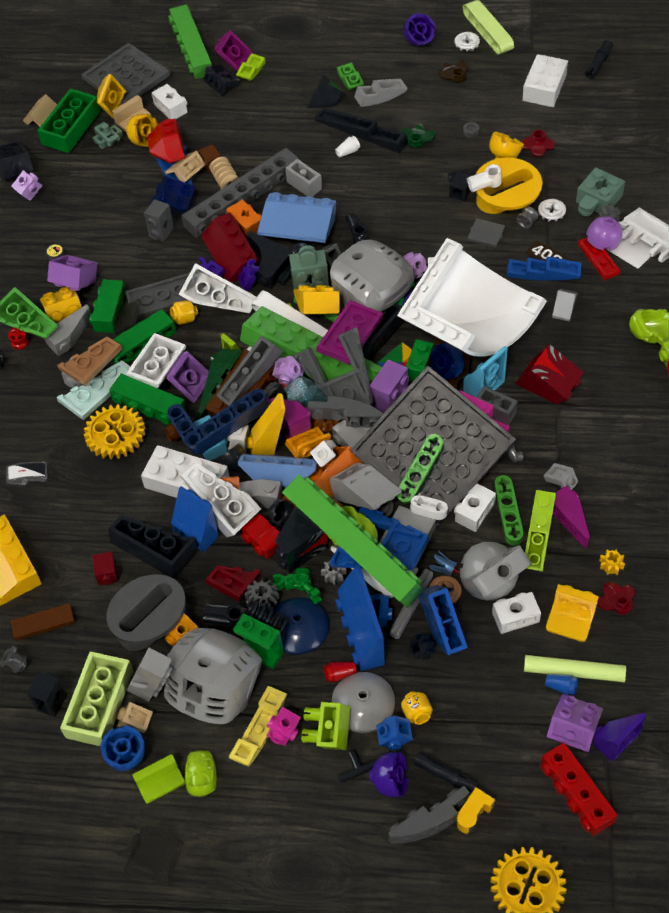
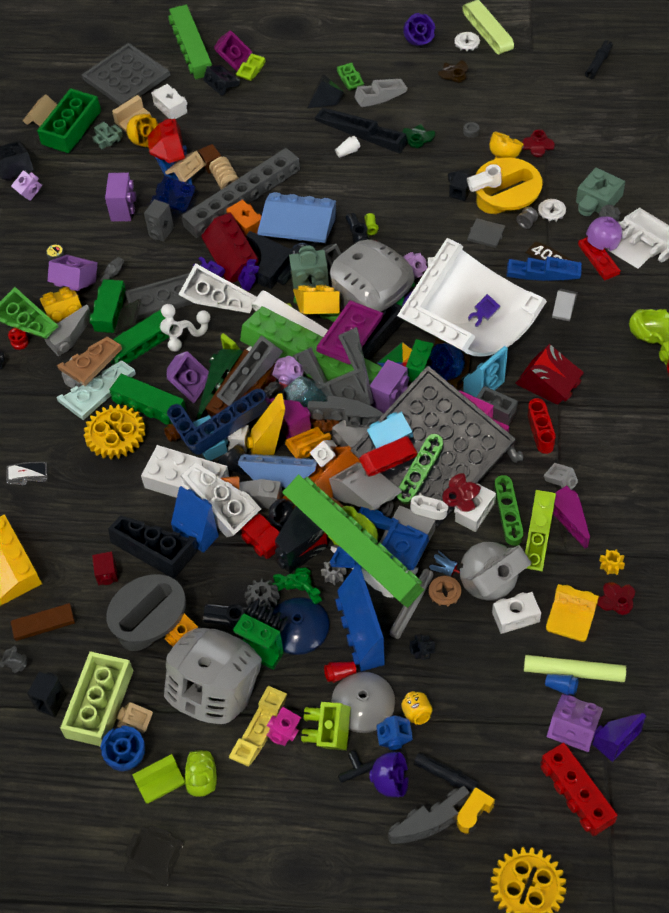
(110, 94): yellow slope -> none
(112, 268): none -> dark grey piece
(120, 197): none -> medium lavender brick
(150, 675): light grey arch -> none
(156, 360): white slope -> none
(174, 343): none -> white piece
(183, 312): yellow head -> none
(232, 580): dark red wing -> none
(303, 178): light grey brick -> none
(372, 227): none -> lime pin
(382, 603): blue bracket -> none
(388, 456): none -> red beam
(389, 430): none -> medium azure brick
(442, 619): blue brick -> none
(463, 491): none -> dark red plate
(485, 308): none -> dark purple plate
(541, 426): none -> red beam
(545, 80): white brick -> none

